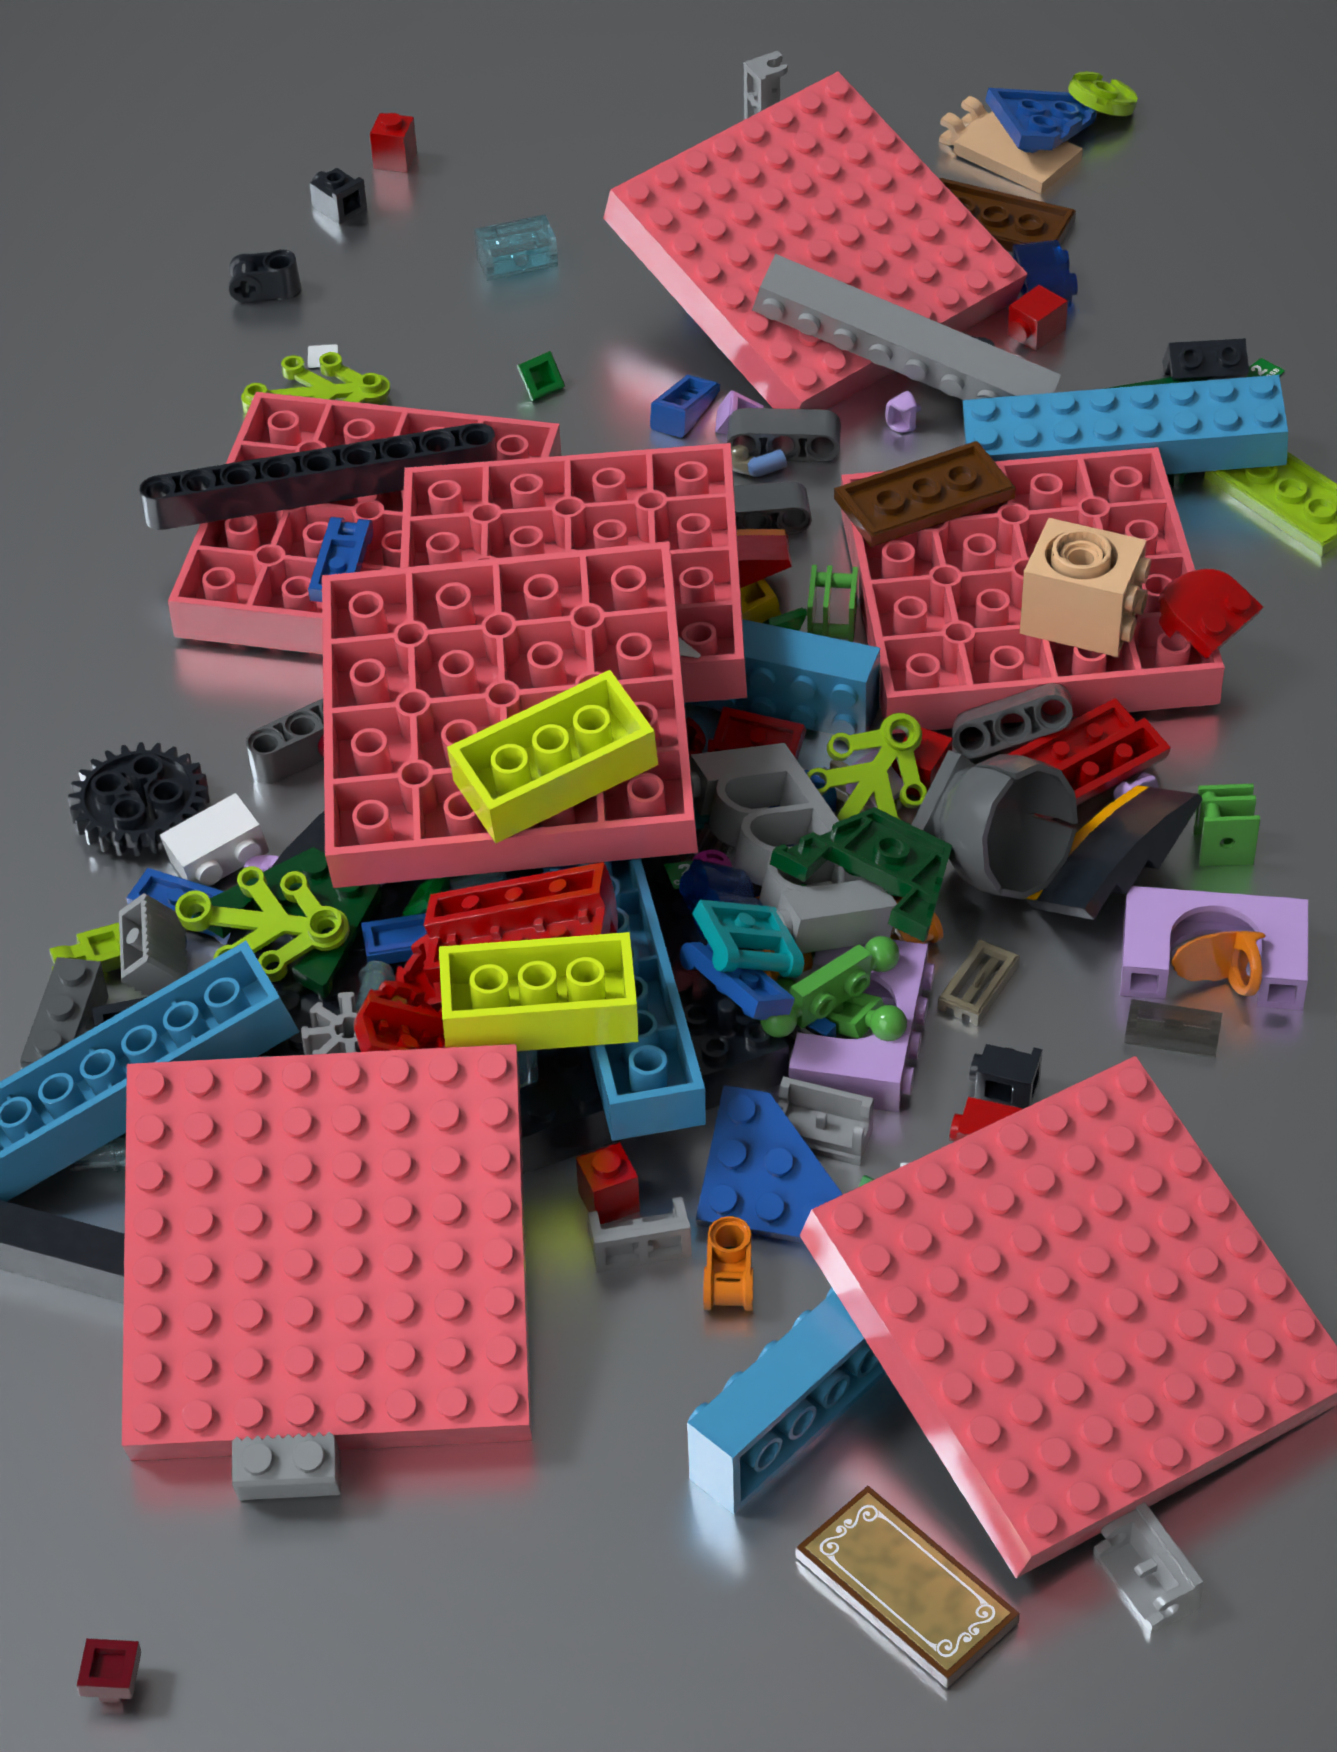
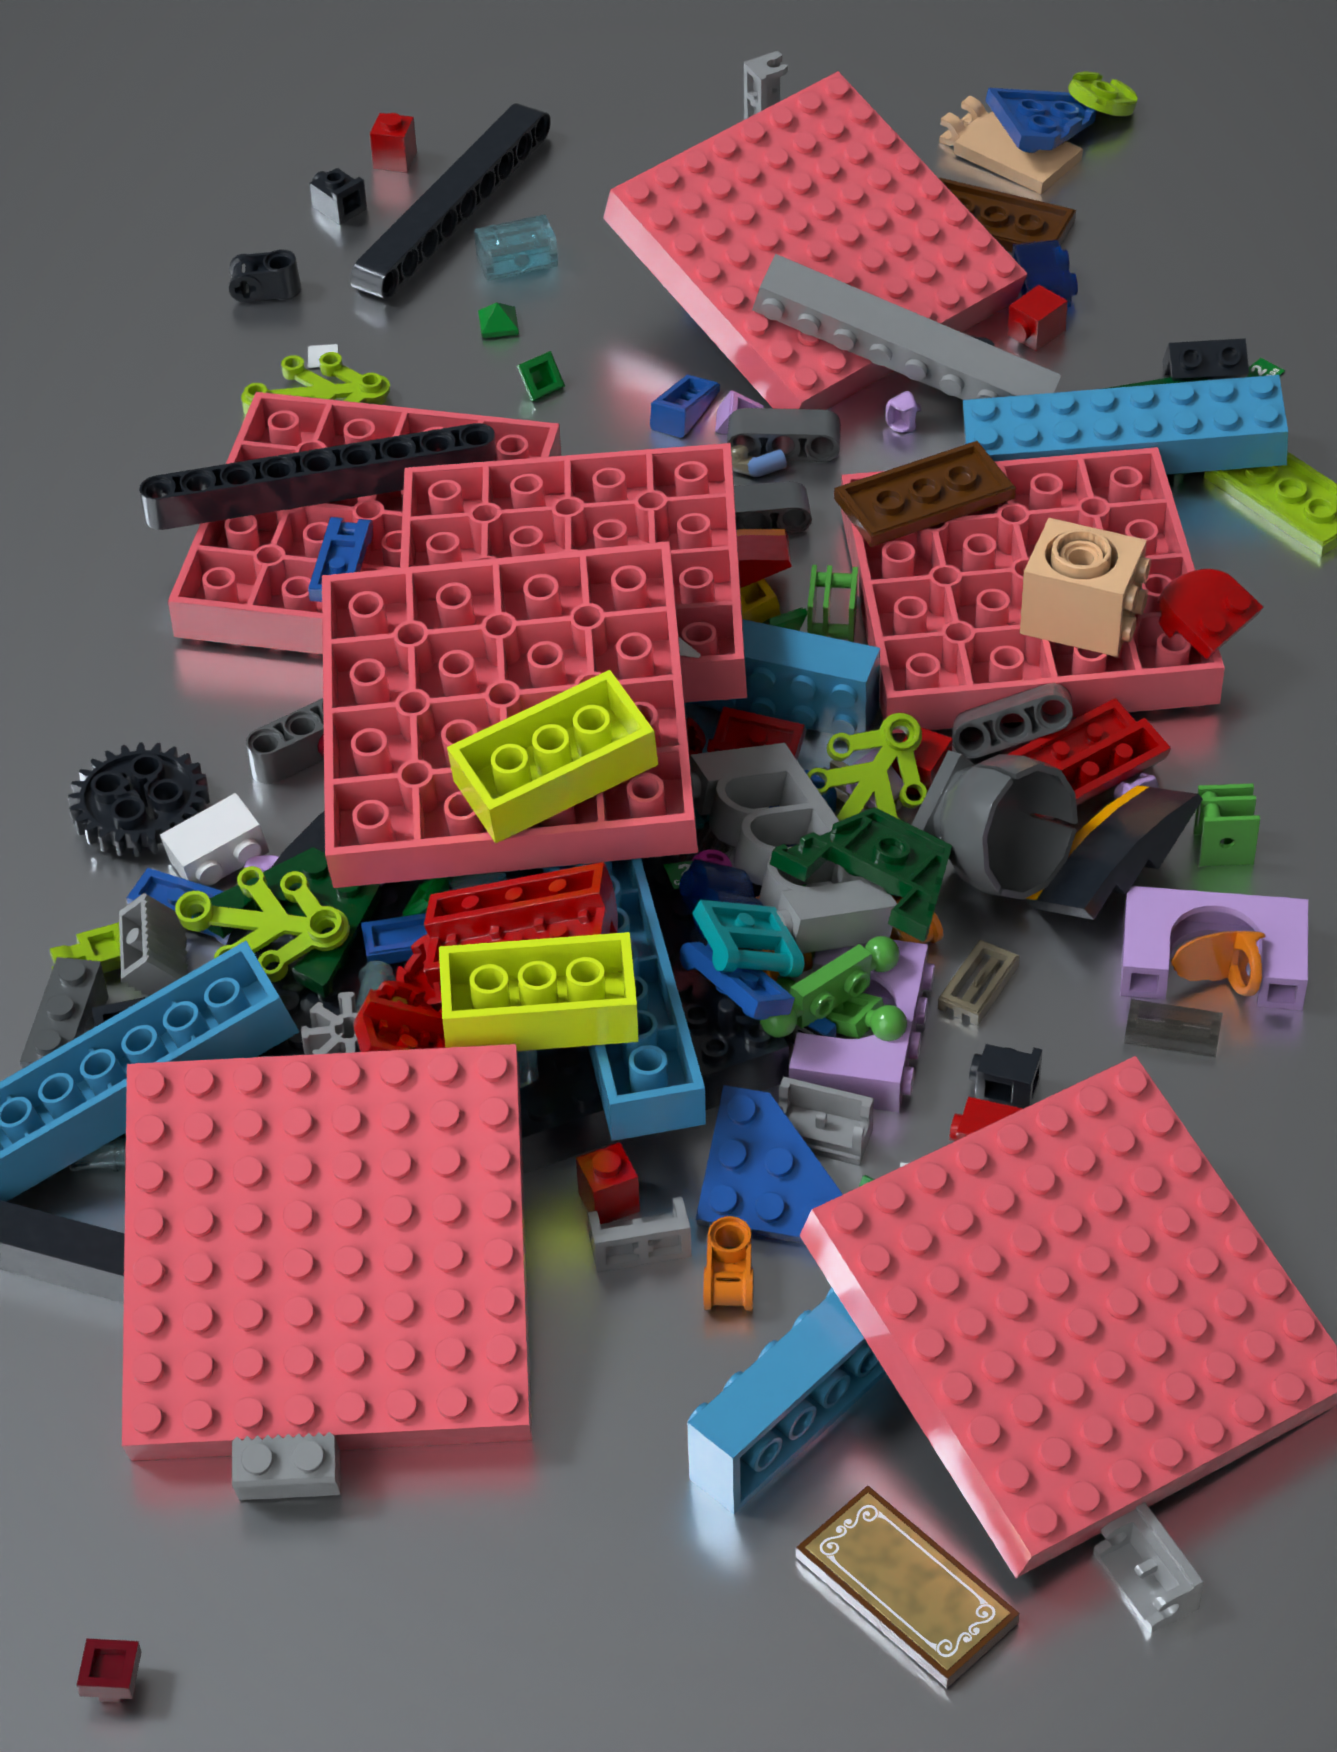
(450, 201): none -> black beam
(498, 320): none -> green slope

